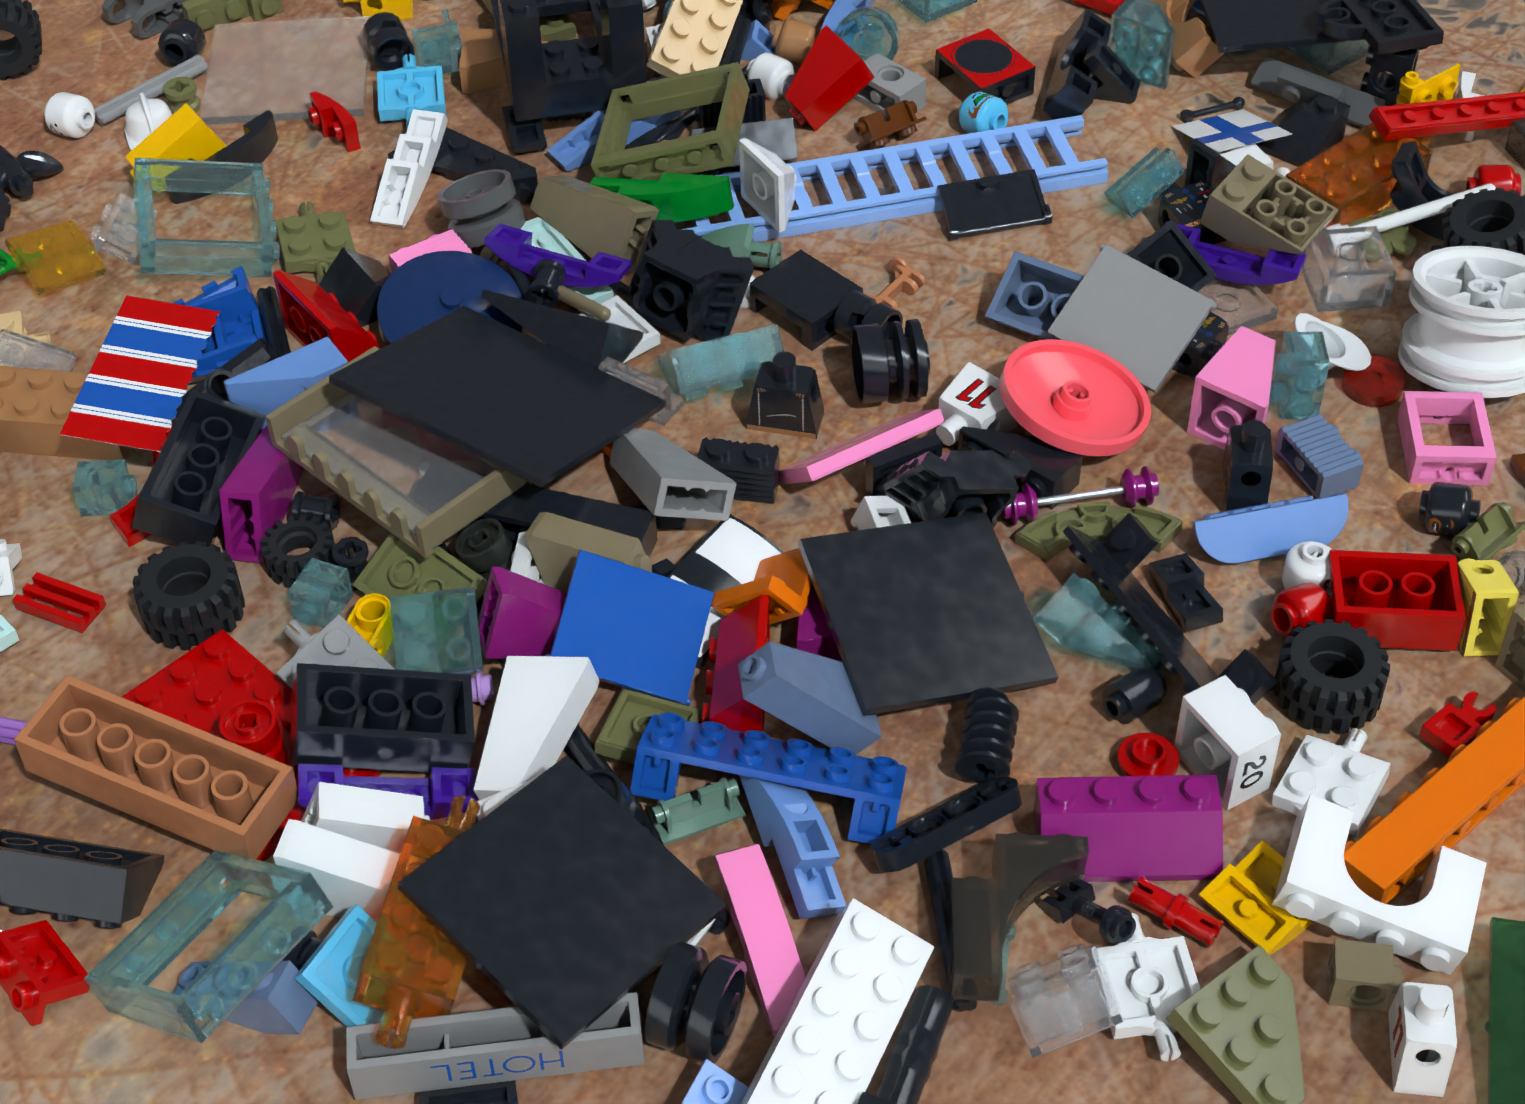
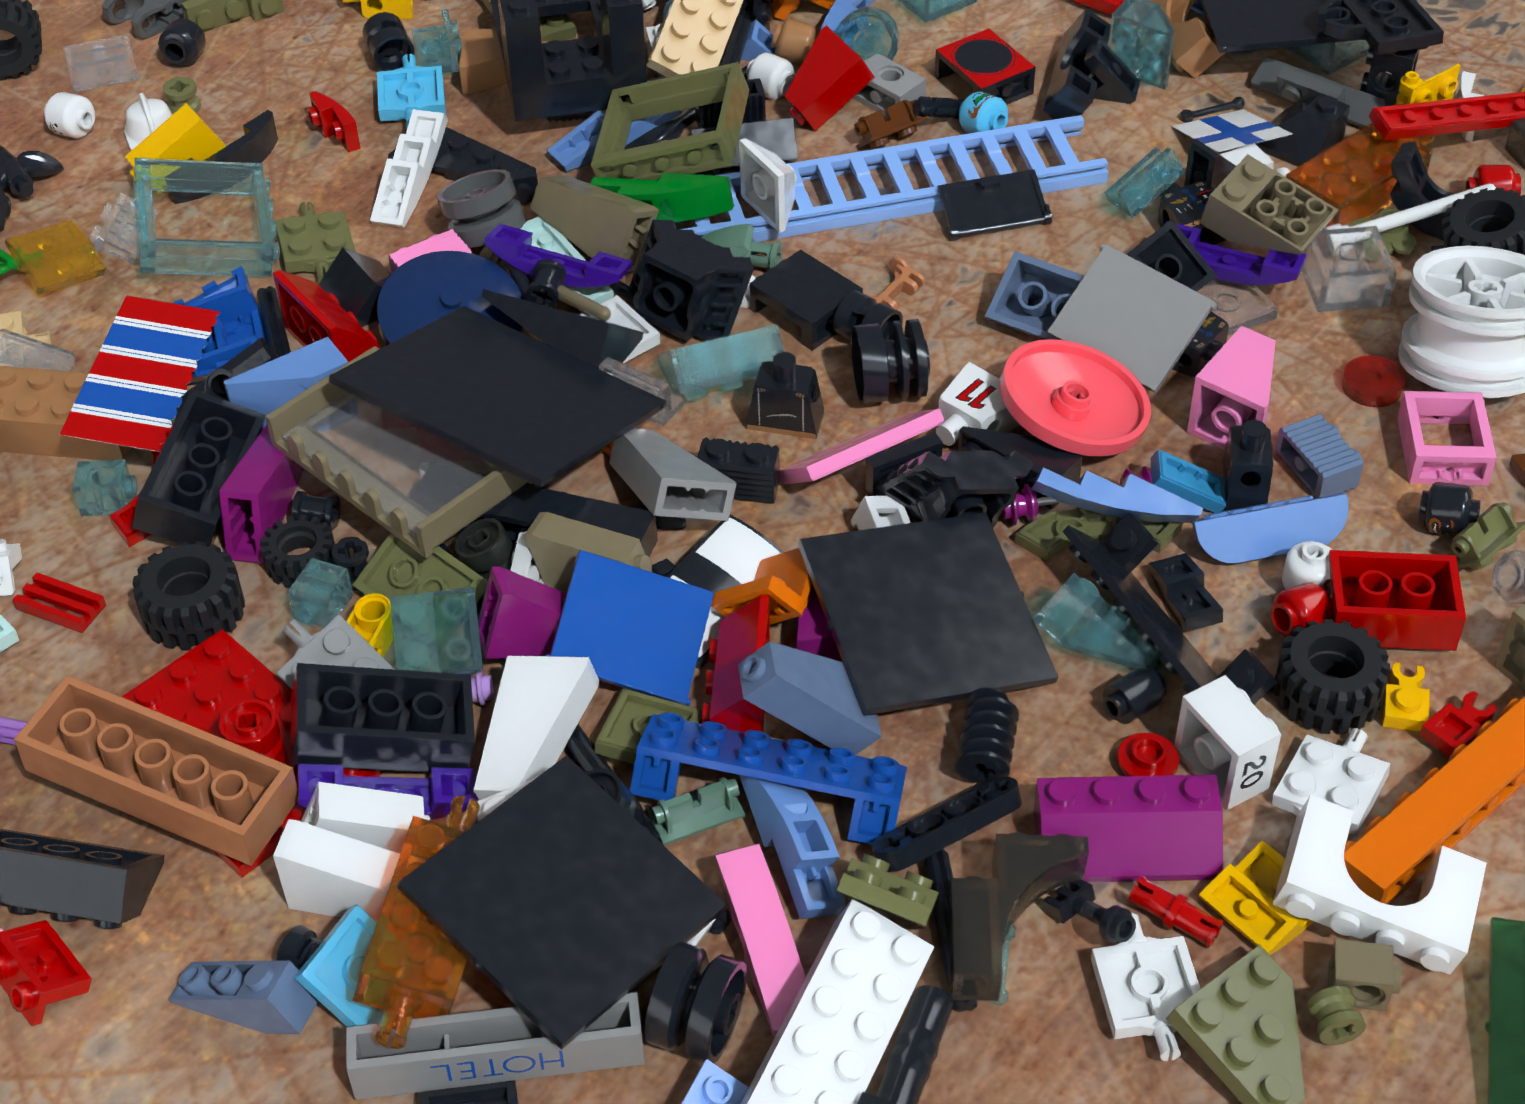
(101, 63): none -> clear brick
(126, 971): clear light blue window -> none
(152, 89): light grey axle -> none
(280, 63): clear piece -> none
(525, 134): black slope -> none
(901, 897): none -> olive plate
(937, 107): none -> black axle
(1063, 999): clear slope -> none
(1105, 497): none -> medium blue slope
(1188, 481): none -> dark azure plate
(1300, 375): clear light blue brick -> none
(1336, 1015): none -> olive wheel
(1342, 346): white piece -> none
(1405, 701): none -> yellow plate
(1419, 1021): white torso -> none
(1486, 596): light yellow torso -> none

